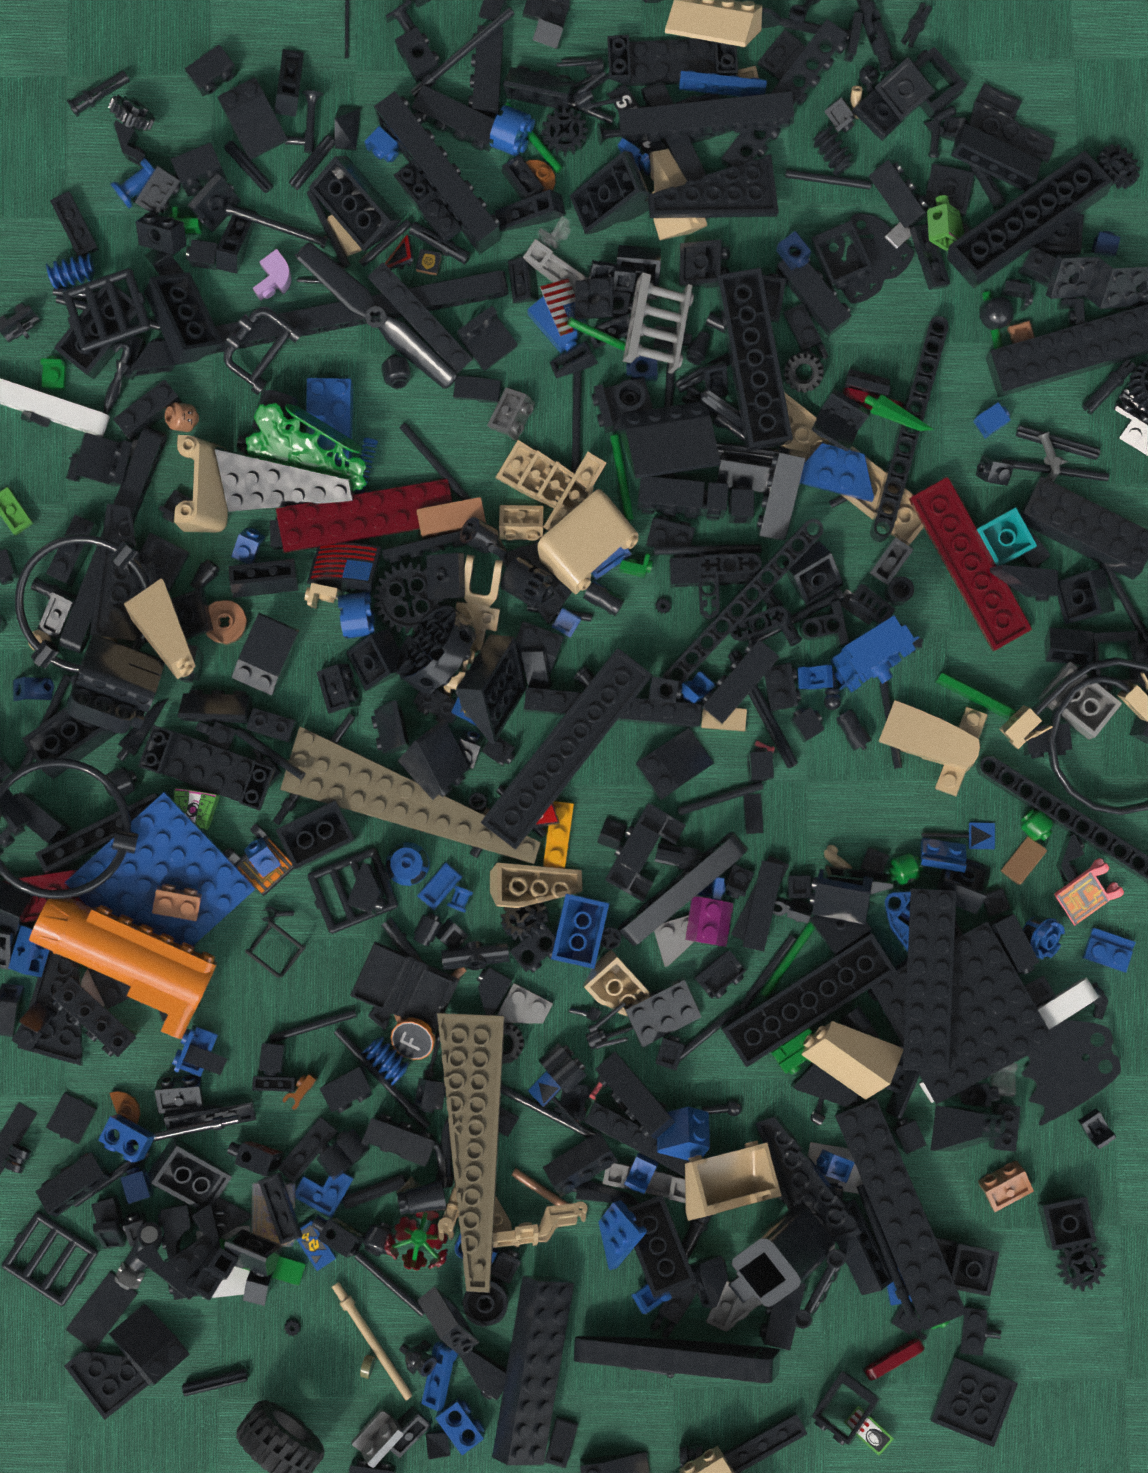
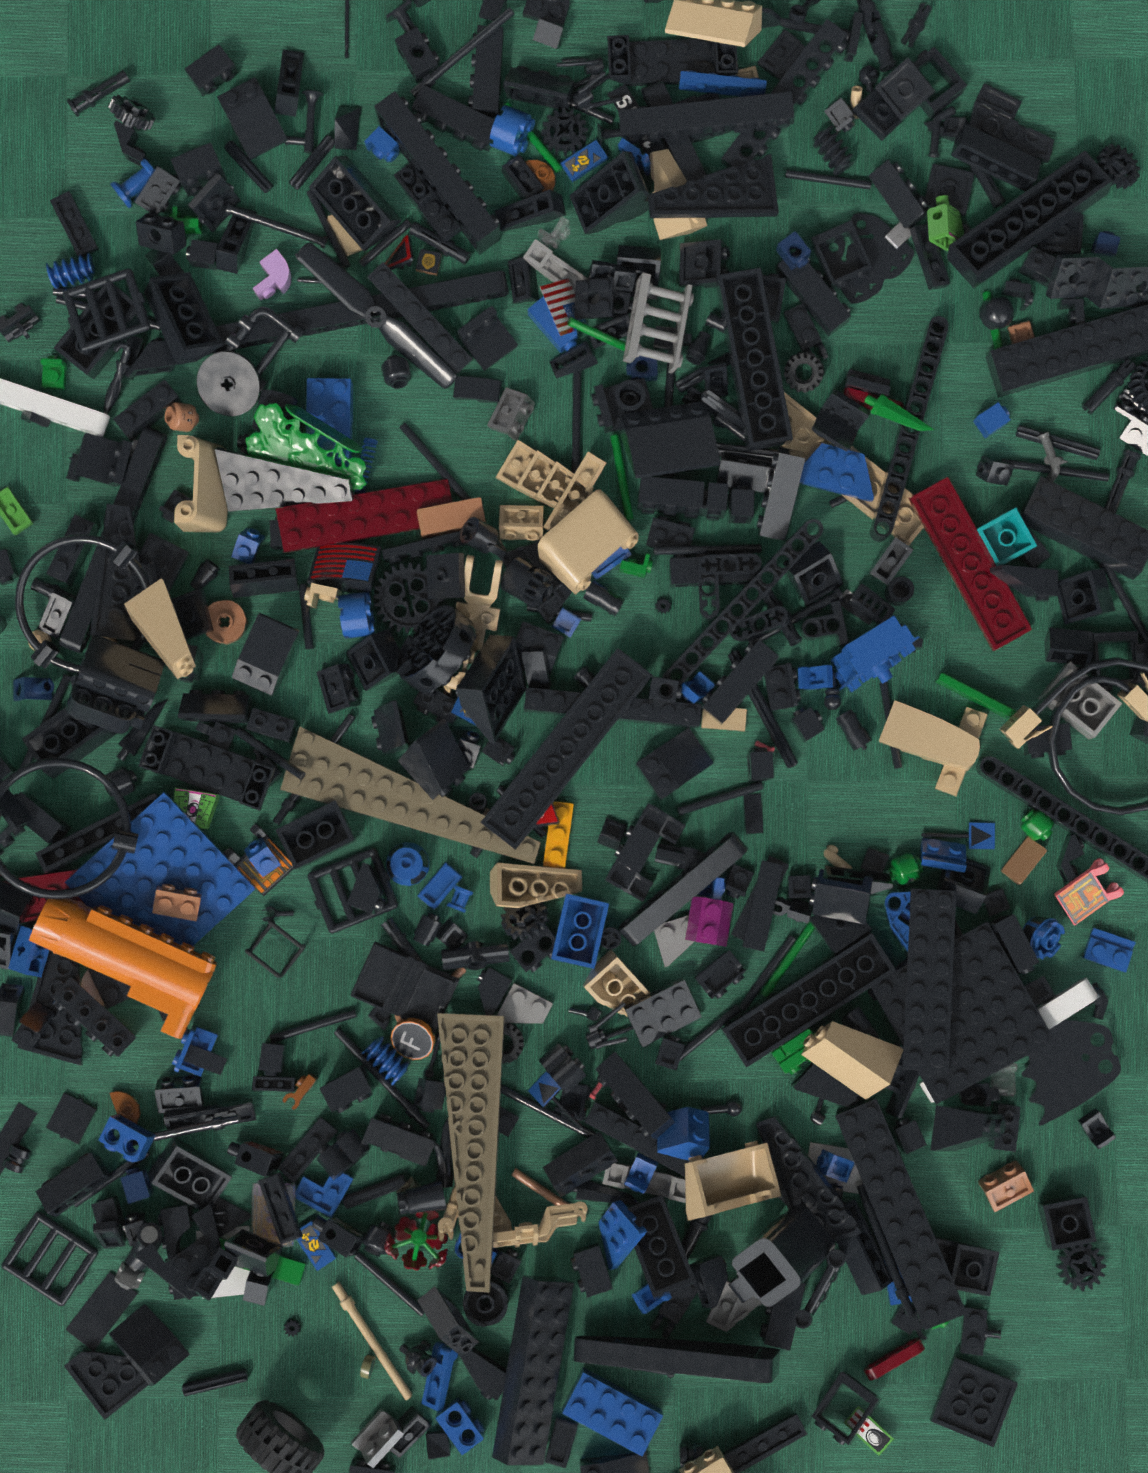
(235, 369): none -> piece
(306, 618): none -> black bar
(584, 161): none -> tile
(592, 1270): none -> black brick
(612, 1411): none -> blue brick
(1124, 473): none -> black pin

